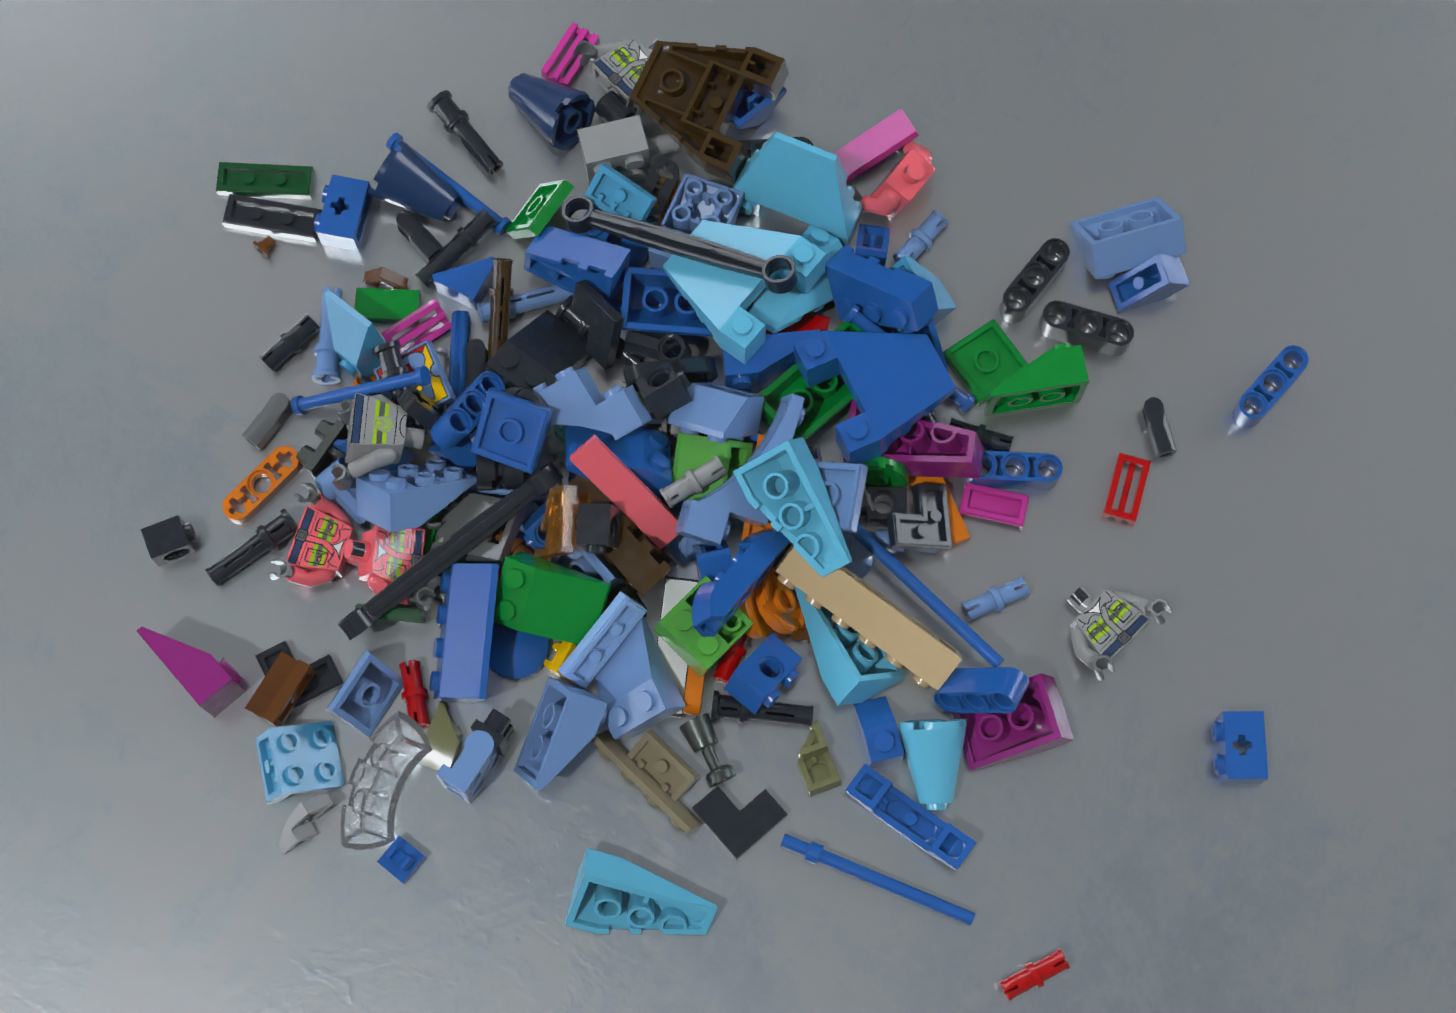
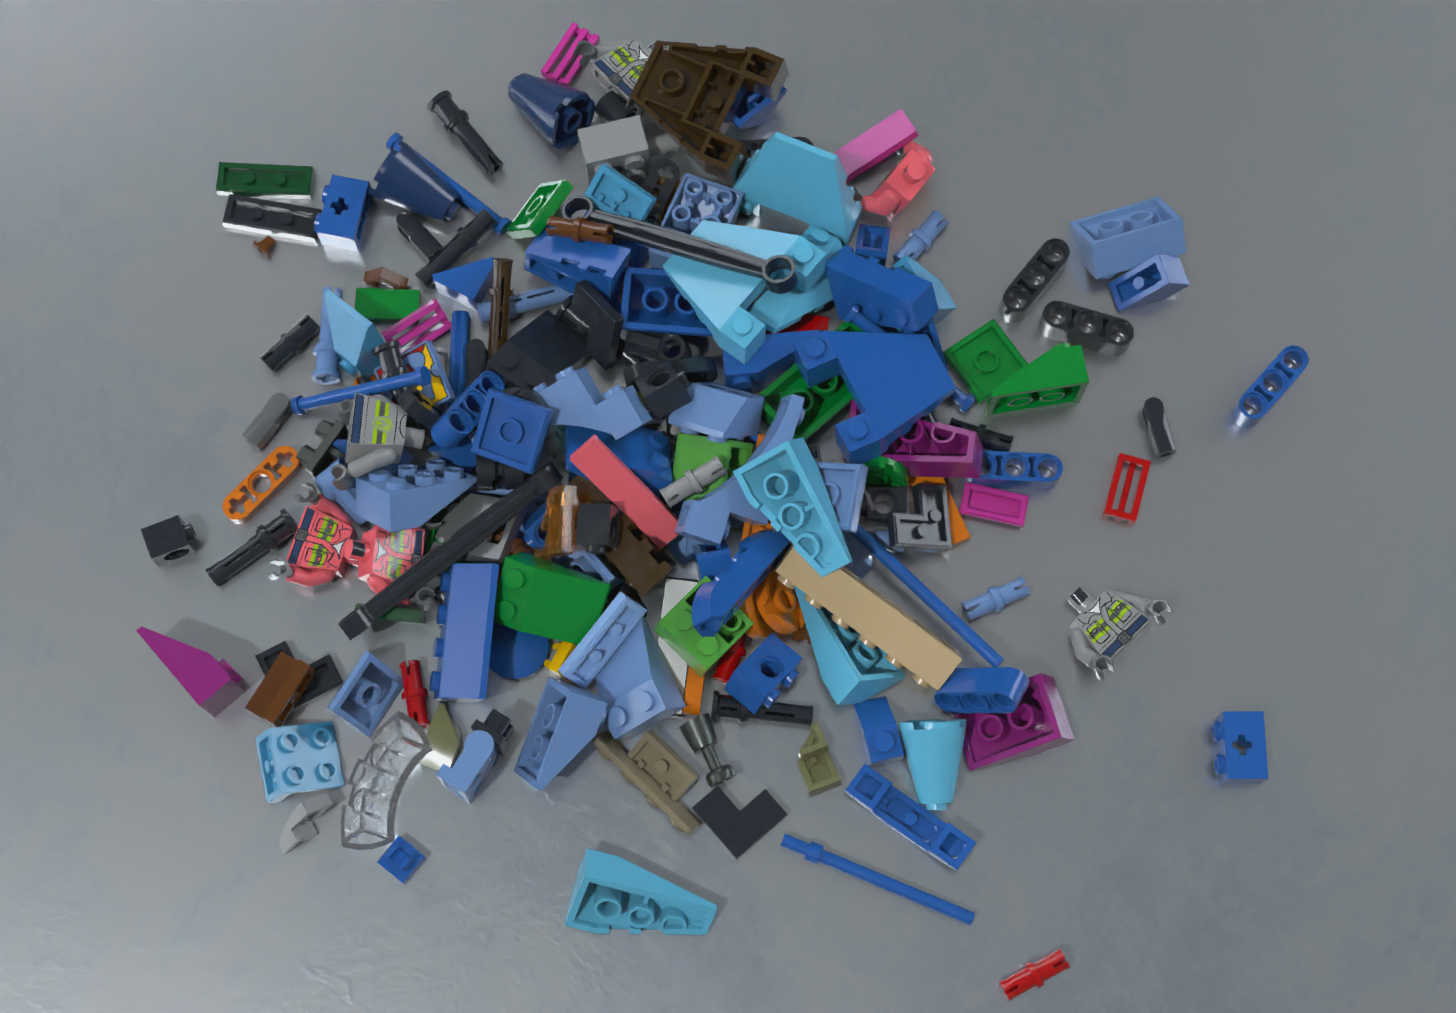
(580, 230): none -> reddish brown pin

